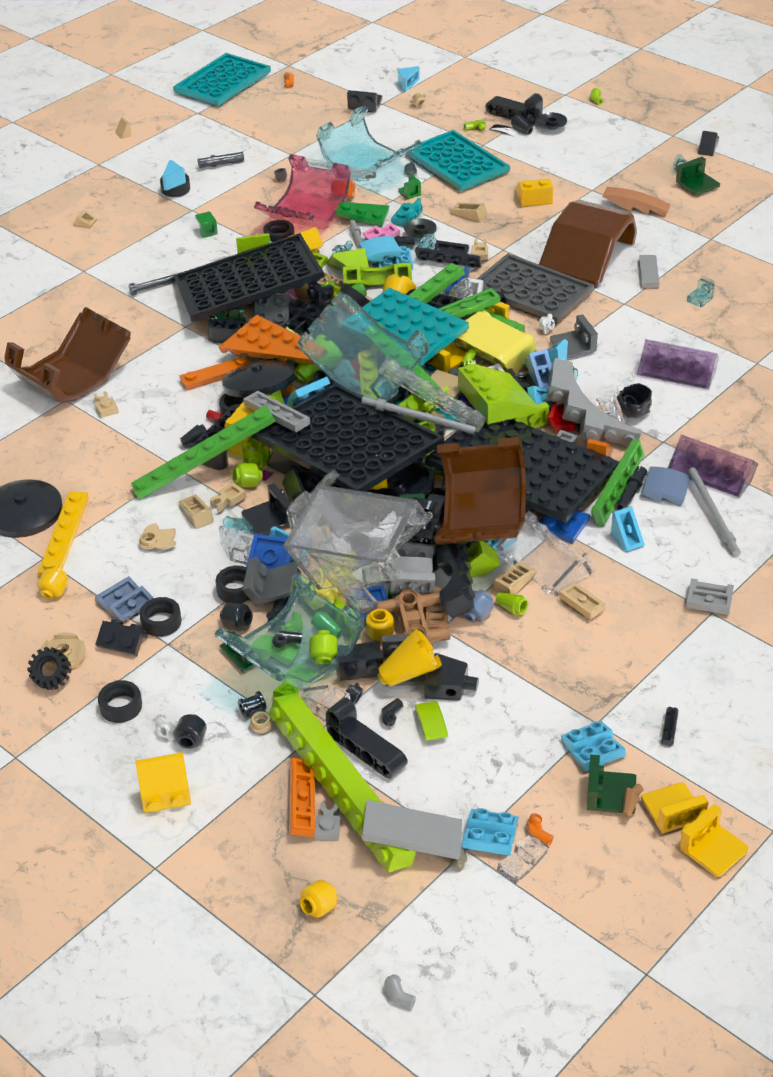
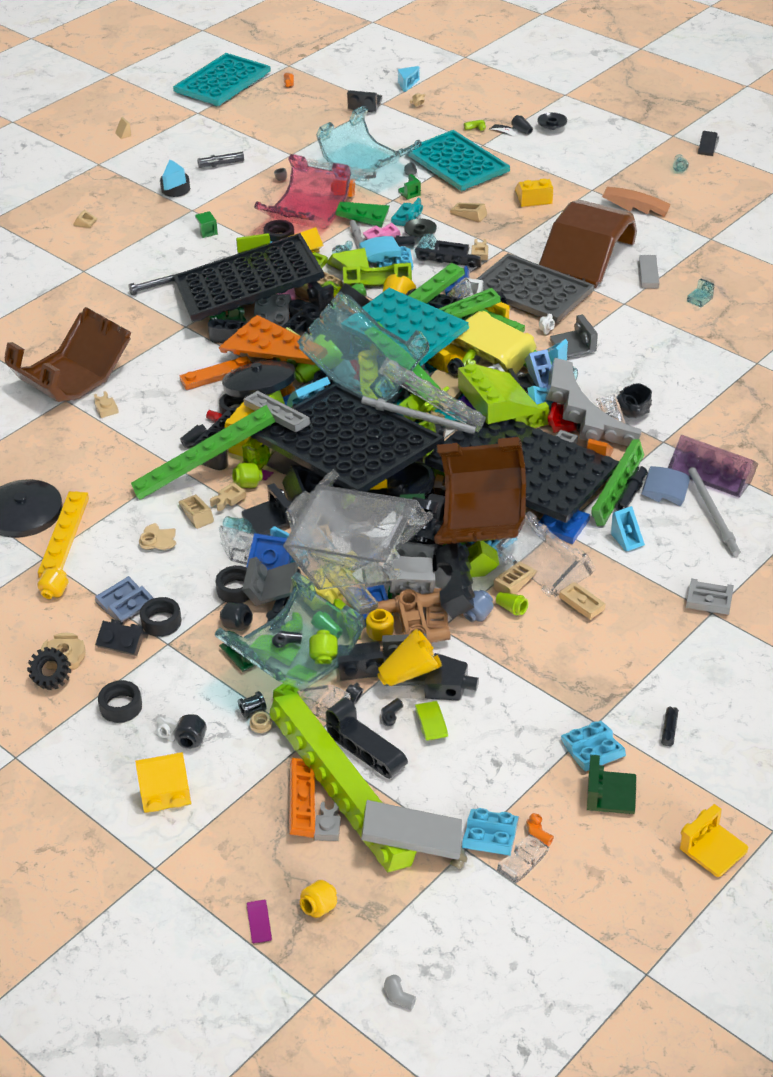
(259, 921): none -> magenta sticker
(453, 366): none -> black plate
(508, 108): black beam -> none
(595, 97): lime arm -> none
(630, 799): medium nougat bar -> none
(673, 806): yellow bracket -> none
(678, 364): clear purple slope -> none
(692, 177): dark green bracket -> none

